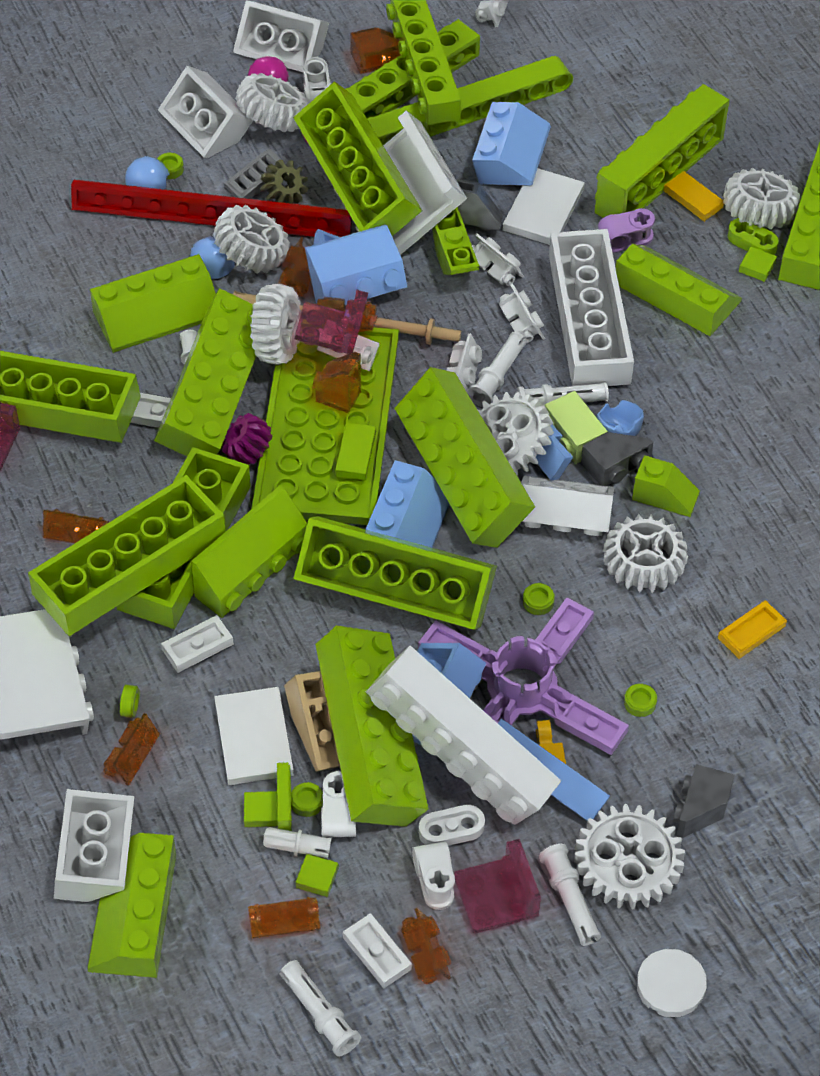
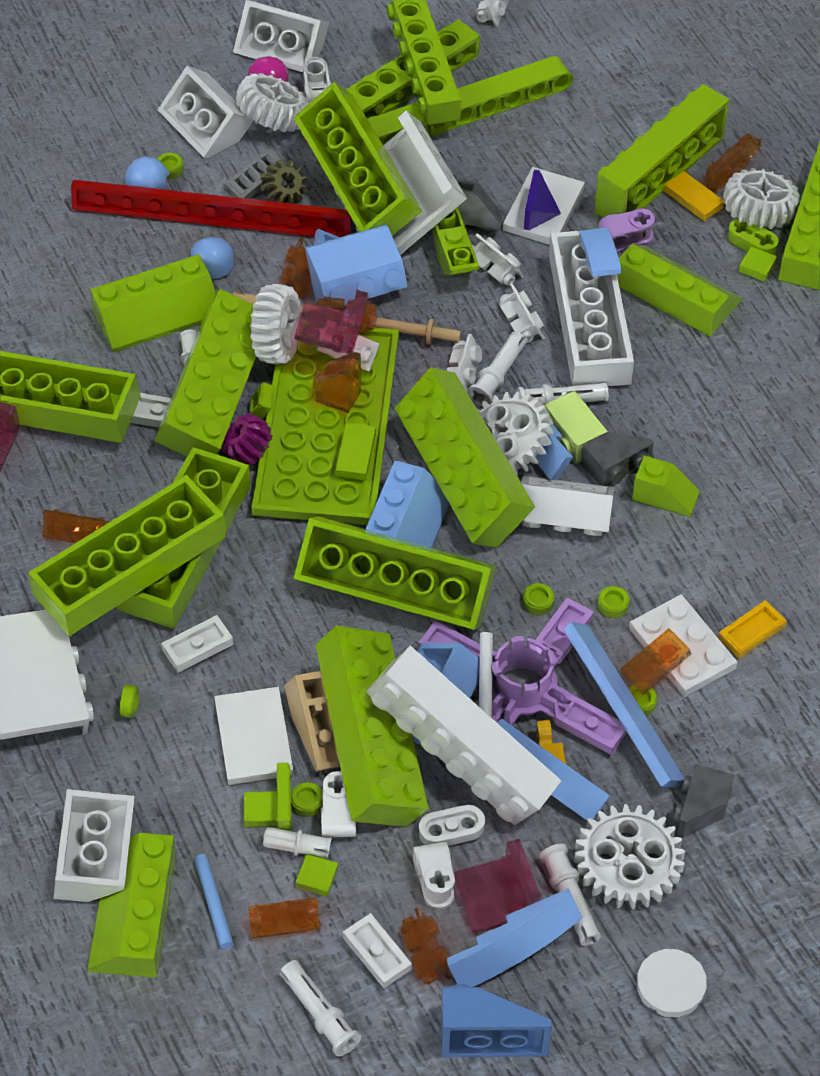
(136, 744): clear orange hinge -> none
(213, 901): none -> light blue bar
(248, 553): lime slope -> none
(251, 239): white gear -> none
(261, 400): none -> lime tile
(373, 49): clear orange slope -> none
(485, 672): none -> white bar
(490, 1026): none -> medium blue slope
(510, 145): light blue slope -> none
(517, 940): none -> light blue slope
(540, 203): none -> dark purple slope
(600, 252): none -> light blue slope
(613, 602): none -> lime tile
(622, 419): light blue hair -> none
(624, 705): none -> light blue tile
(644, 544): white gear -> none
(655, 661): none -> clear orange plate
(708, 655): none -> white plate
(731, 162): none -> clear orange hinge

